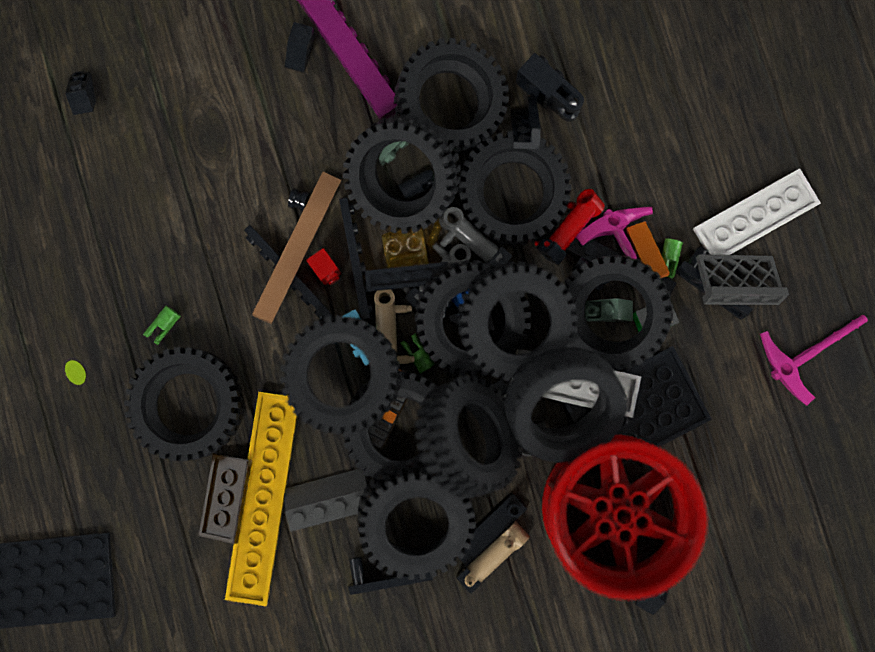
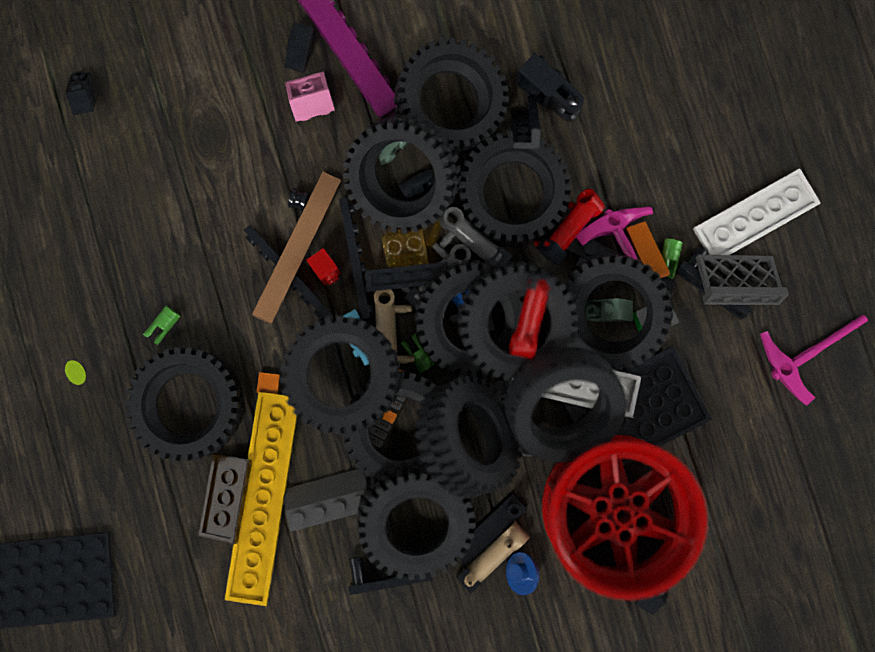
(268, 383): none -> orange tile
(309, 96): none -> bright pink slope
(522, 573): none -> blue piece
(524, 339): none -> red piece

